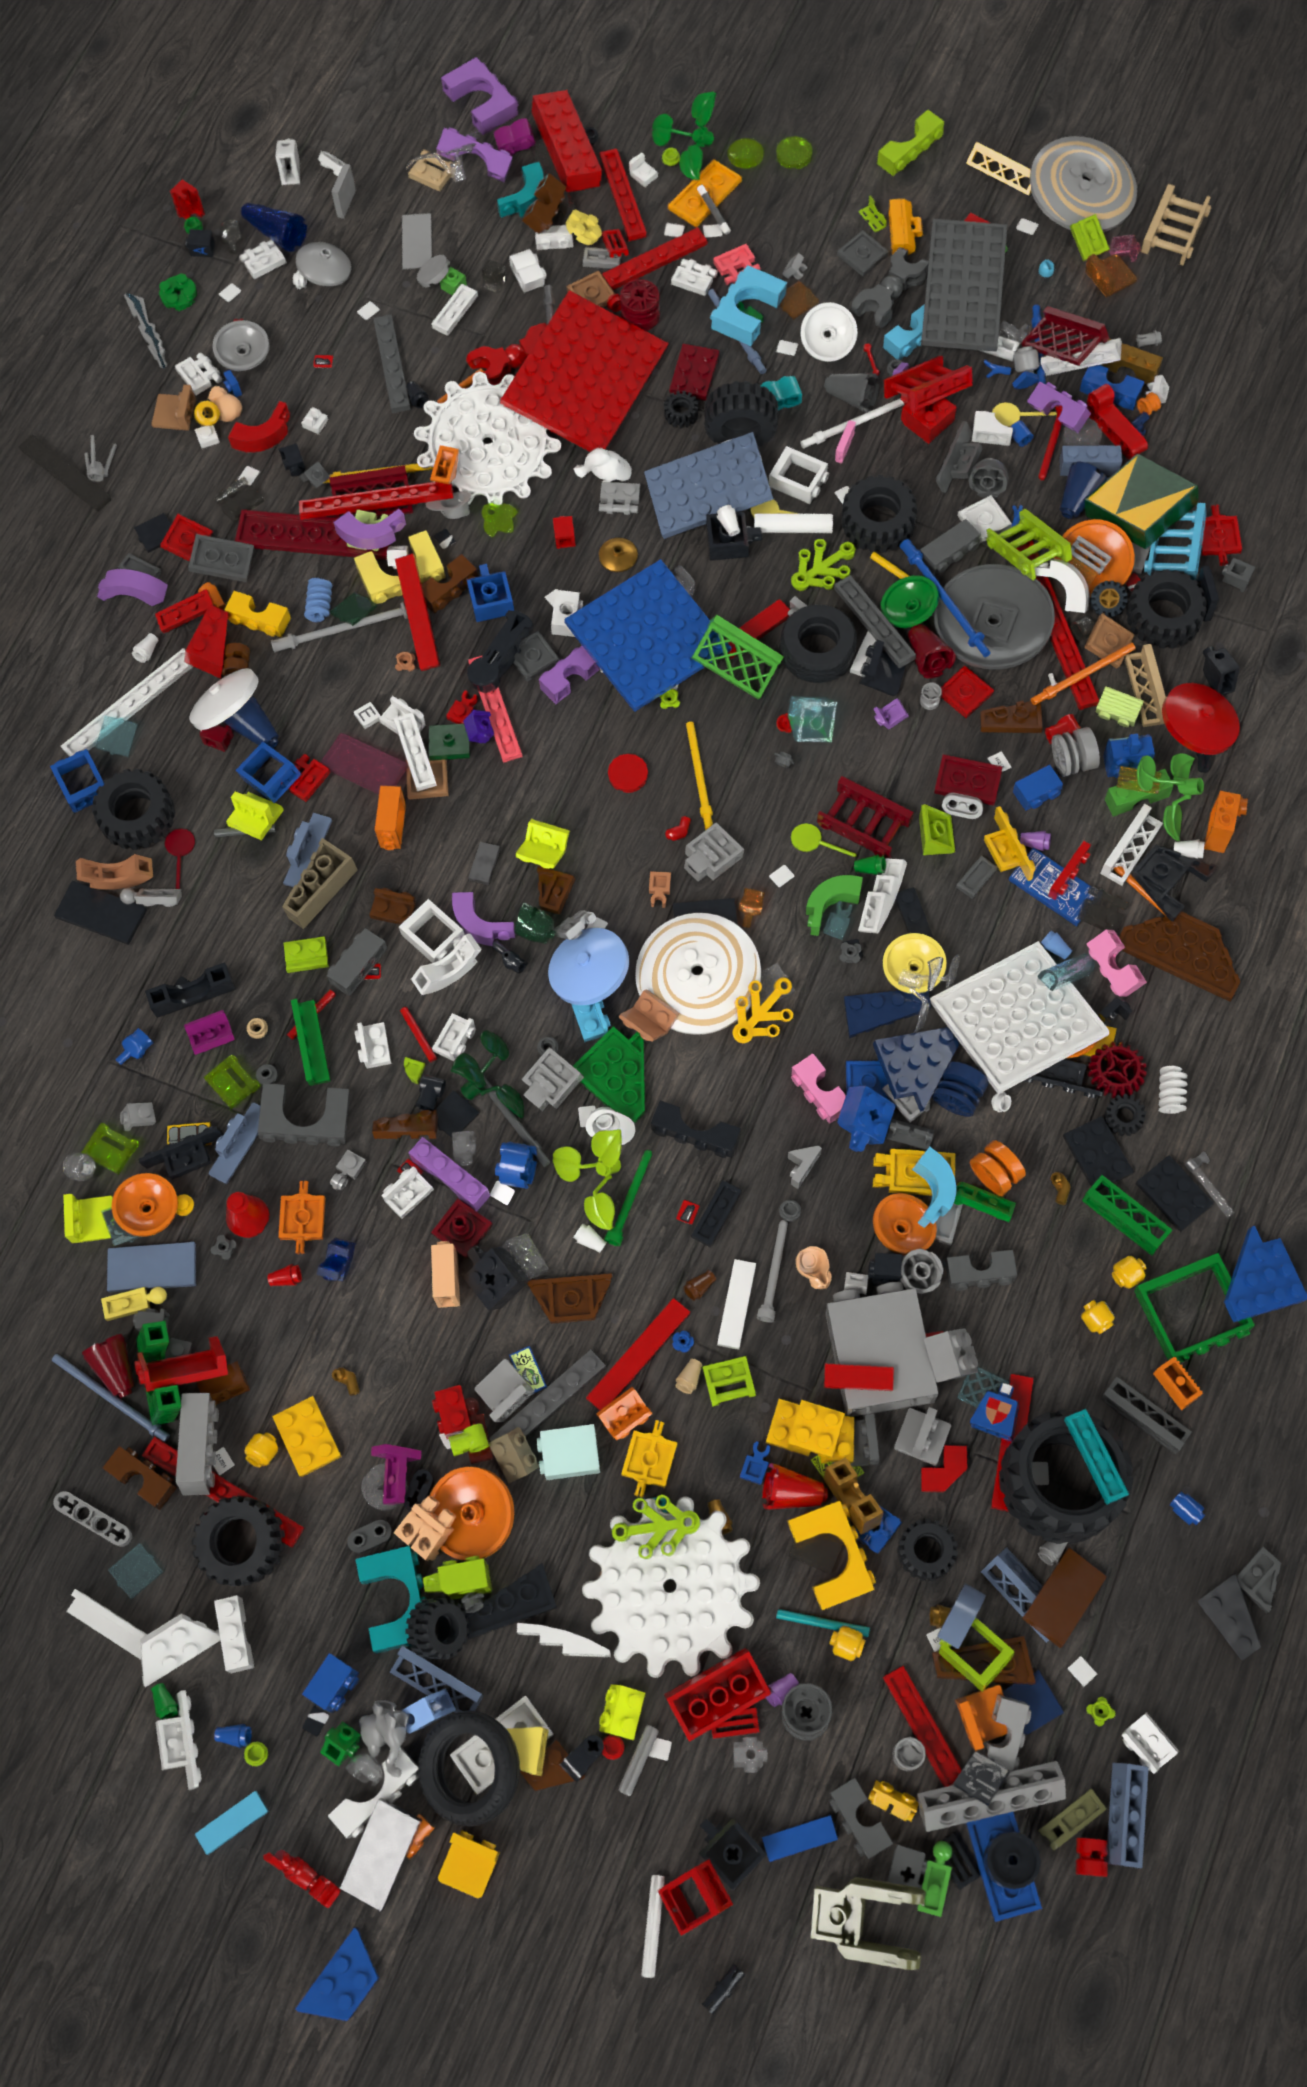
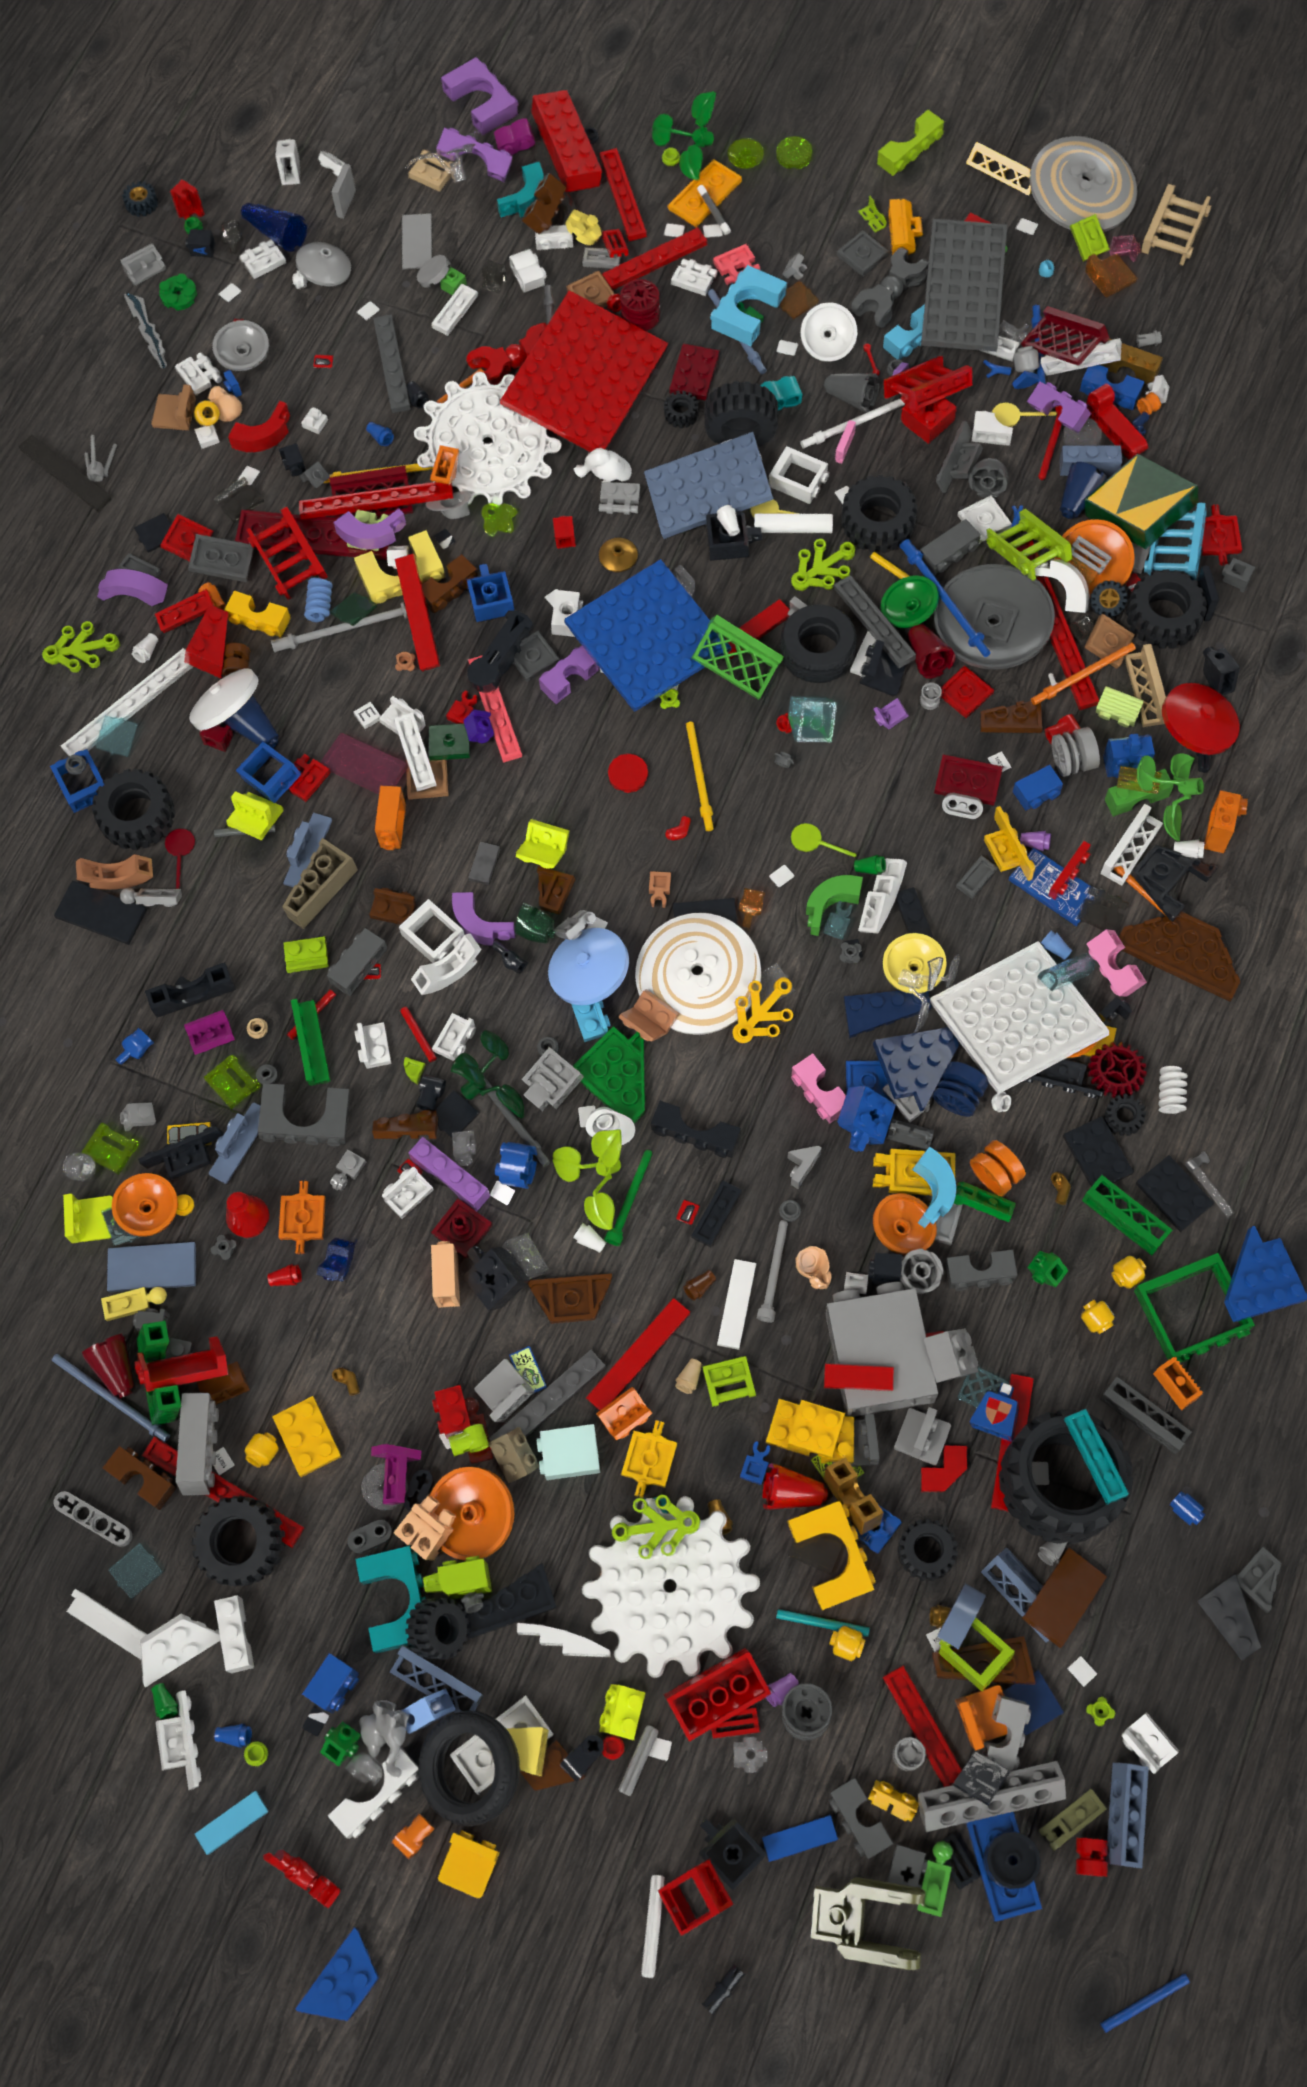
(73, 760): none -> dark grey plate
(78, 648): none -> lime plant
(140, 198): none -> black wheel
(143, 264): none -> light grey hinge
(295, 537): none -> red fence
(381, 434): none -> blue cone
(381, 1854): tile -> none
(641, 170): white bracket -> none
(683, 1347): blue plate -> none
(712, 853): light grey piece -> none
(876, 802): dark red fence -> none
(936, 831): lime slope -> none
(1021, 433): blue piece -> none
(1047, 1269): none -> green brick
(1144, 2003): none -> blue bar

